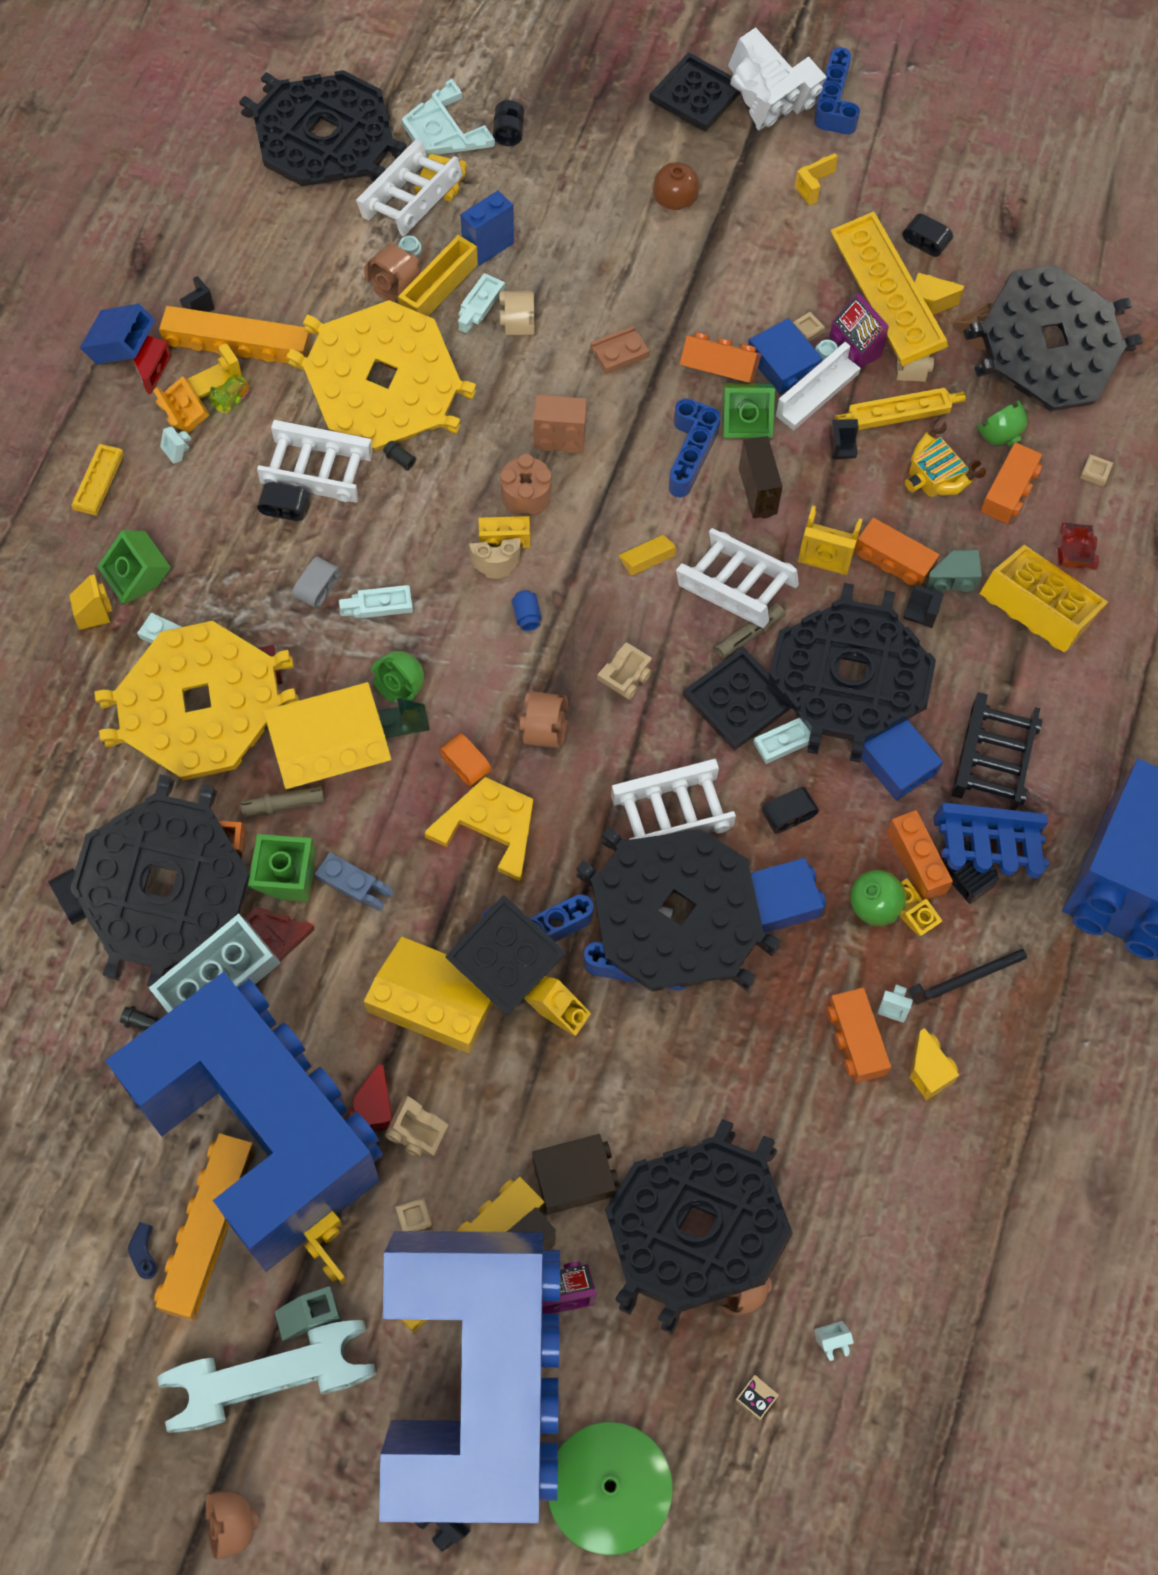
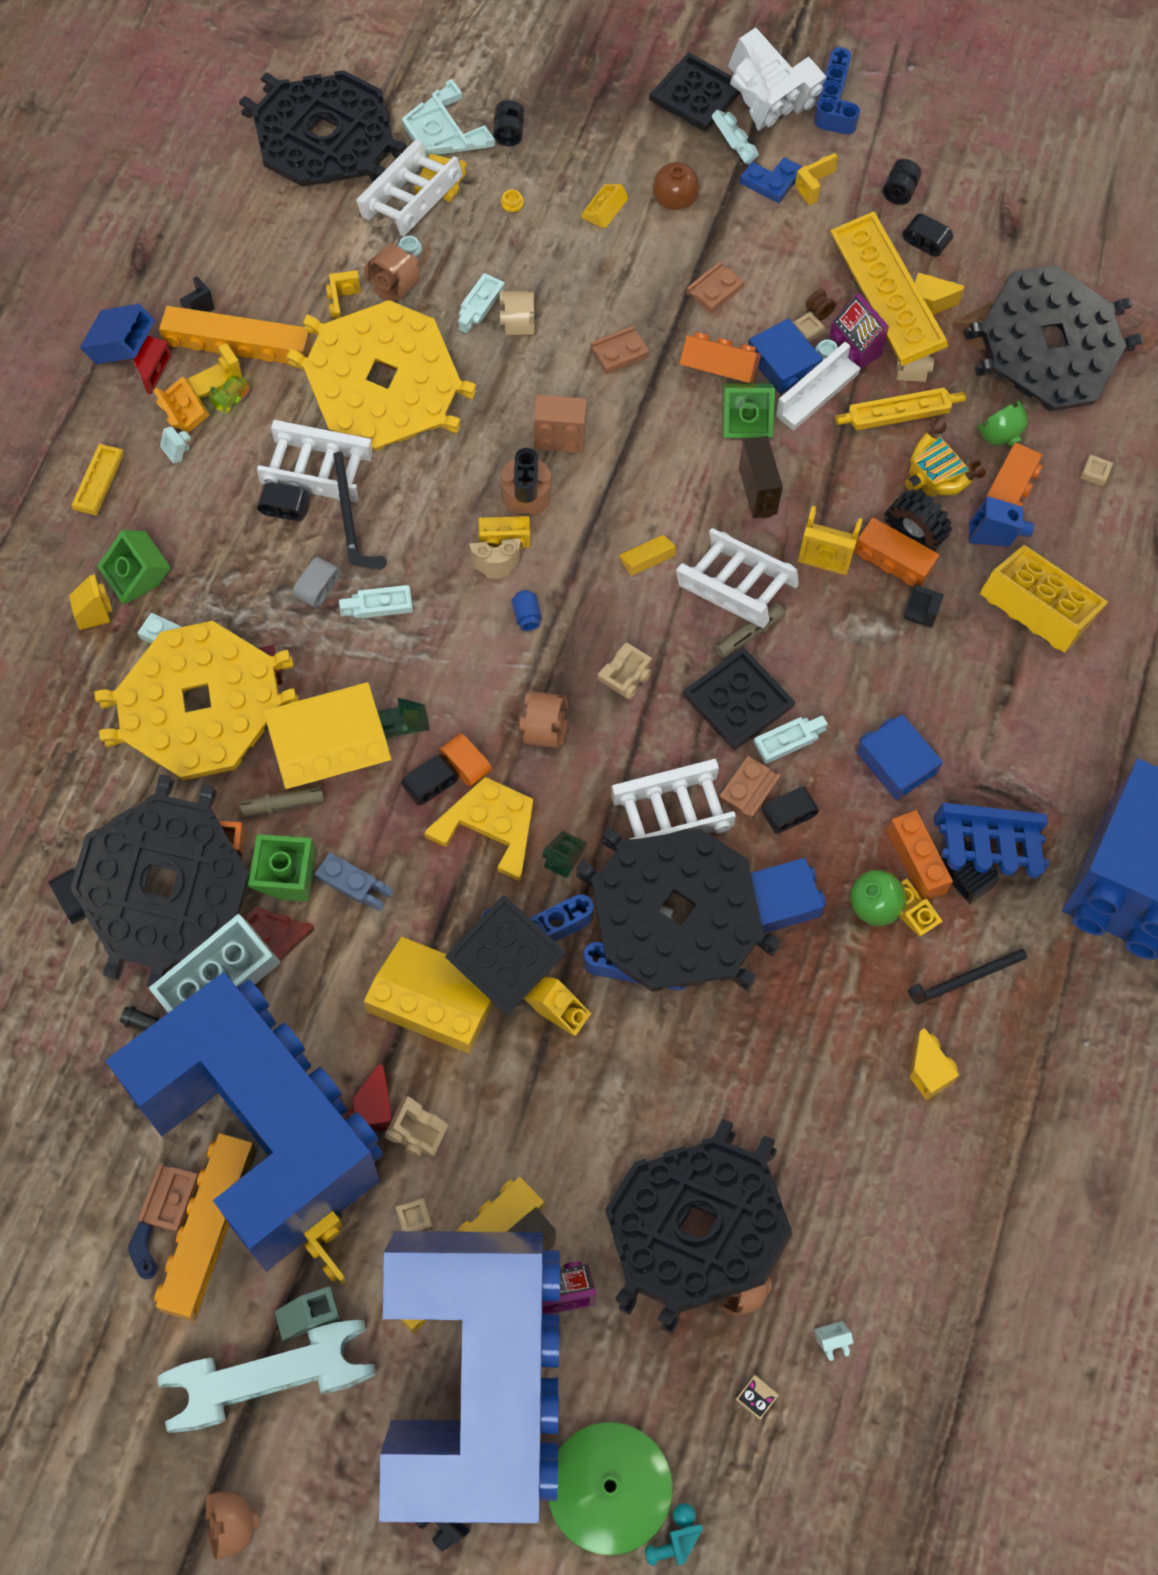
(168, 1198): none -> nougat plate
(341, 284): none -> yellow bracket
(354, 557): none -> black piece
(394, 451): pearl dark grey pin -> none
(398, 676): bright green cylinder -> none
(429, 779): none -> black beam
(440, 277): yellow brick -> none
(489, 226): blue brick -> none
(512, 201): none -> yellow plate
(526, 473): none -> black beam
(563, 853): none -> clear green slope
(575, 1173): dark brown brick -> none
(605, 205): none -> yellow slope
(681, 1540): none -> teal piece
(693, 419): blue beam -> none
(715, 287): none -> nougat plate
(735, 136): none -> light aqua hinge
(749, 787): none -> nougat plate
(771, 184): none -> blue plate
(820, 304): none -> reddish brown wheel
(843, 438): black panel -> none
(858, 1035): orange brick -> none
(894, 681): black plate -> none
(895, 1005): light aqua tile -> none
(902, 182): none -> black wheel
(919, 519): none -> black wheel
(956, 572): sand green slope -> none
(970, 757): black fence -> none
(998, 523): none -> blue torso
(1077, 547): clear red cylinder -> none

